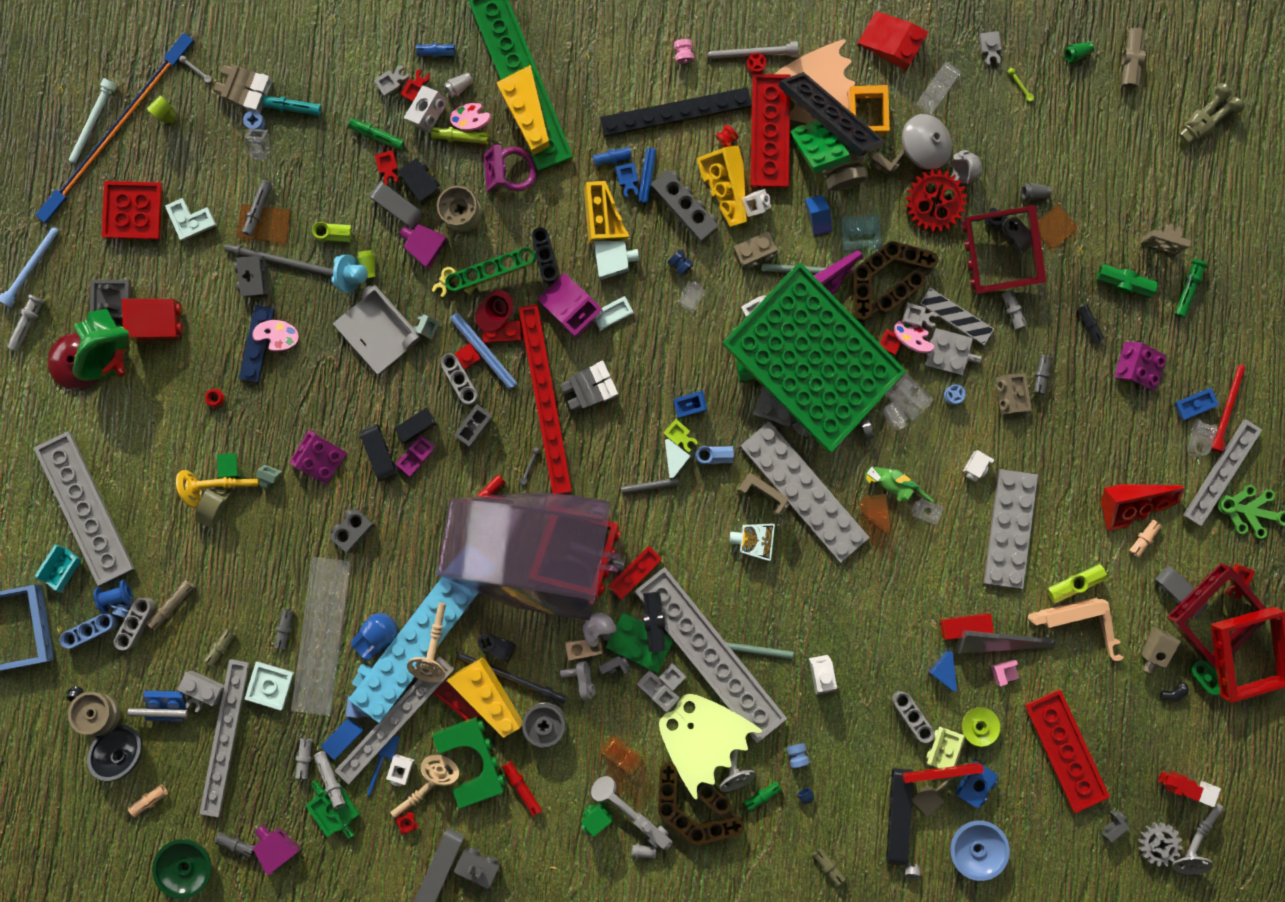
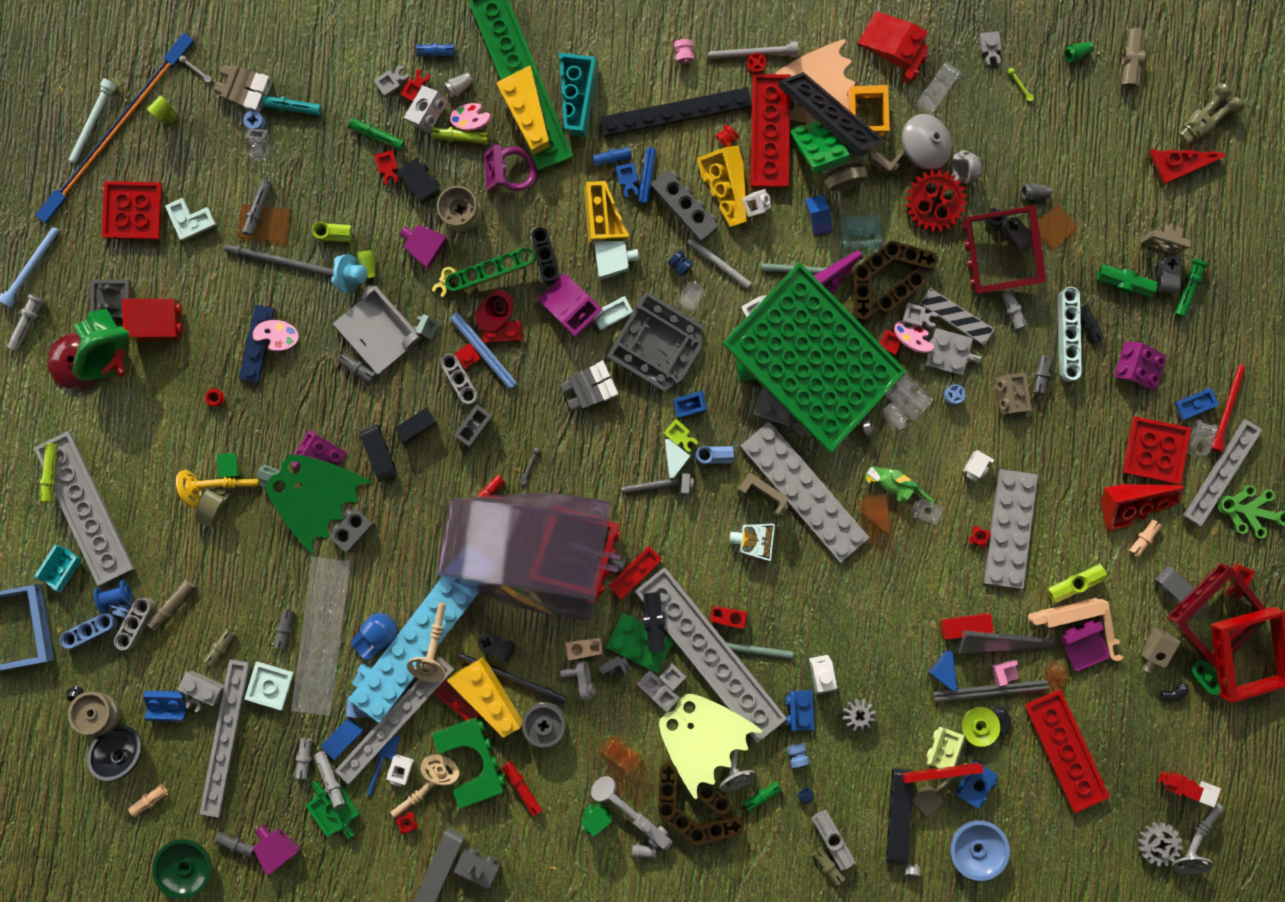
(49, 466): none -> lime pin
(158, 713): light grey bar -> none
(251, 265): dark grey brick -> none
(317, 501): none -> green piece
(357, 368): none -> dark grey pin
(396, 205): dark grey beam -> none
(415, 456): magenta slope -> none
(545, 399): red plate -> none
(578, 88): none -> teal wedge
(599, 625): light grey cap -> none
(657, 342): none -> dark grey wedge
(687, 484): none -> light grey plate
(718, 262): none -> light grey bar
(729, 617): none -> red leg
(755, 250): dark tan bracket -> none
(801, 710): none -> blue bracket
(839, 850): none -> light grey piece
(852, 715): none -> light grey gear
(919, 723): light grey beam -> none
(920, 57): none -> red plate
(974, 537): none -> red plate
(992, 690): none -> dark grey axle
(1004, 718): none -> black arm
(1056, 674): none -> clear orange plant
(1075, 327): none -> light aqua beam
(1084, 645): none -> magenta bracket
(1117, 828): dark grey bracket -> none
(1156, 450): none -> red plate
(1169, 278): none -> dark grey piece
(1175, 164): none -> red wing

